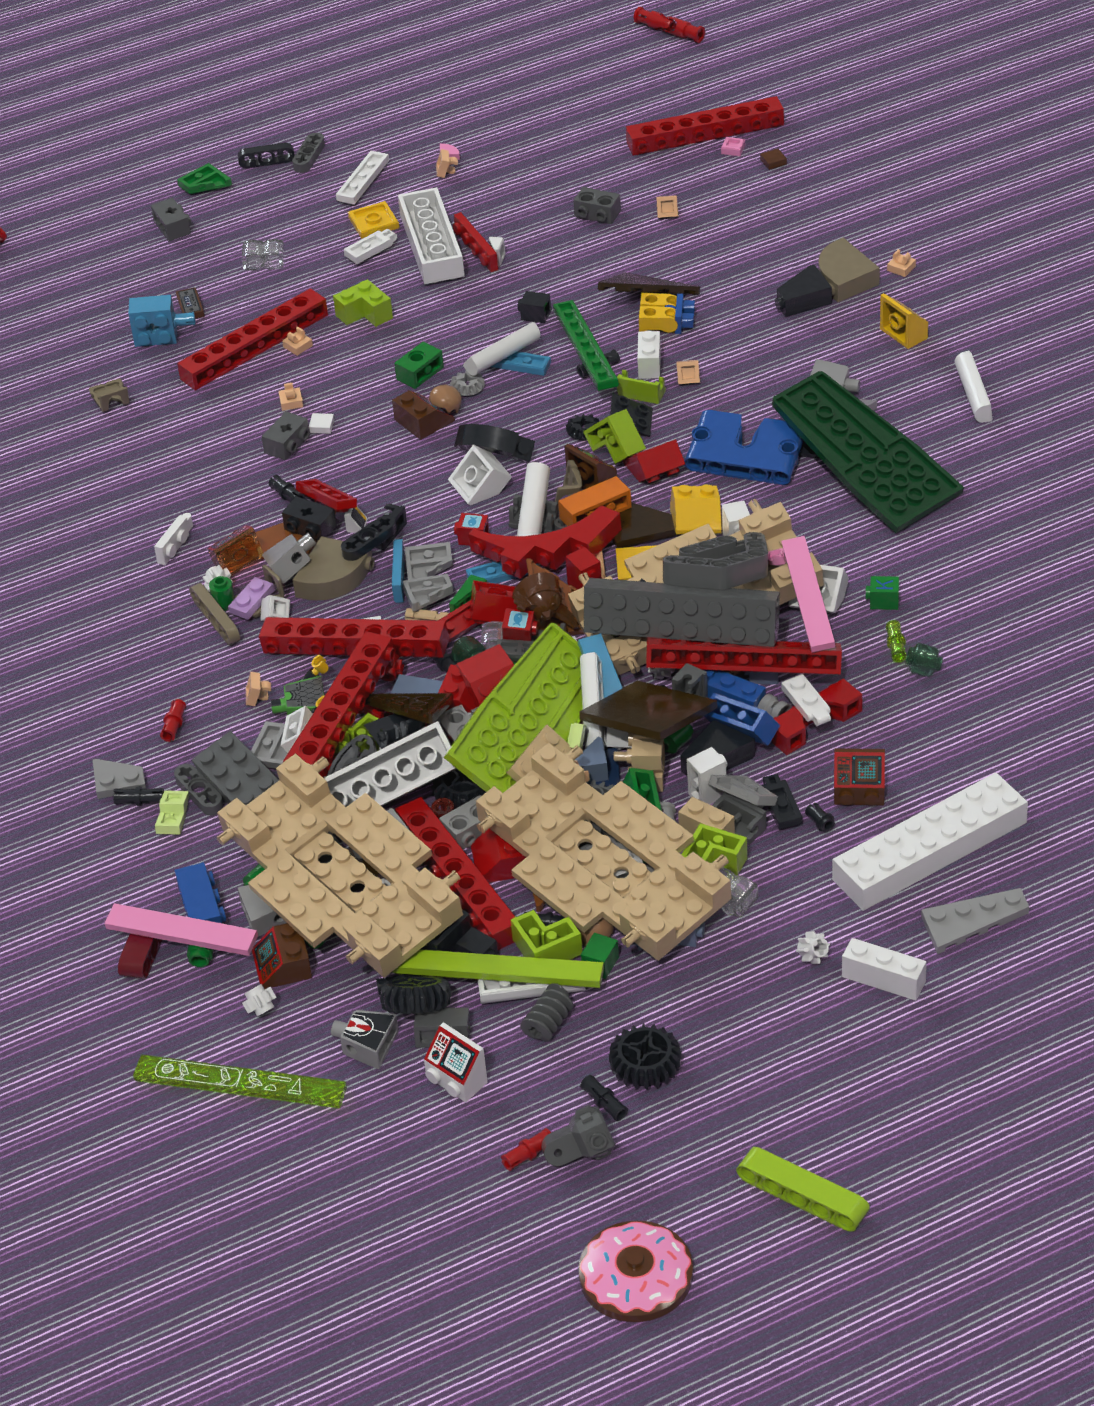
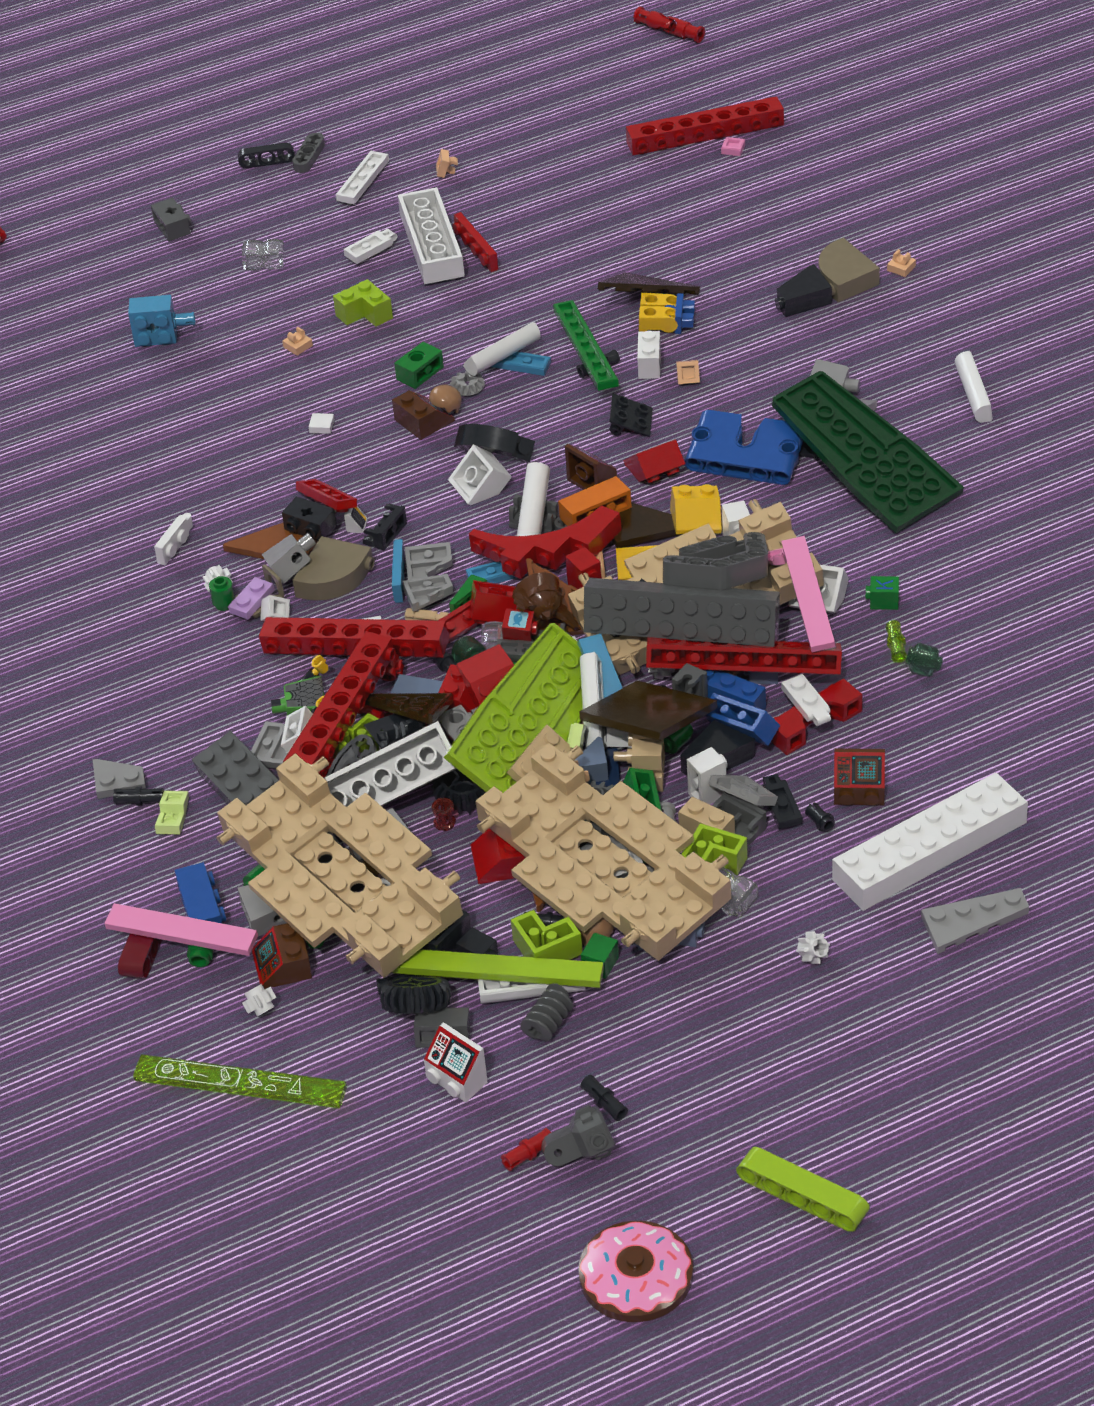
(110, 391): dark tan piece -> none
(173, 720): red pin -> none
(190, 302): tile -> none
(198, 780): dark grey beam -> none
(204, 179): green wing -> none
(214, 613): dark tan beam -> none
(236, 550): clear orange slope -> none
(252, 339): red brick -> none
(256, 689): light nougat tile -> none
(285, 435): dark grey brick -> none
(285, 489): black pin -> none
(290, 397): light nougat tile -> none
(356, 546): black beam -> none
(367, 1036): torso -> none
(372, 219): yellow tile -> none
(453, 151): bright pink tile -> none
(463, 823): light grey brick -> none
(469, 522): red brick -> none
(476, 895): red brick -> none
(497, 244): white slope -> none
(535, 307): black brick -> none
(572, 481): dark tan piece -> none
(574, 425): black gear -> none
(597, 205): dark grey brick -> none
(617, 434): lime brick -> none
(641, 389): lime hinge -> none
(645, 1056): black gear -> none
(667, 206): light nougat tile -> none
(773, 159): reddish brown tile -> none
(773, 706): light grey wheel -> none
(884, 969): white brick -> none
(902, 322): yellow slope -> none

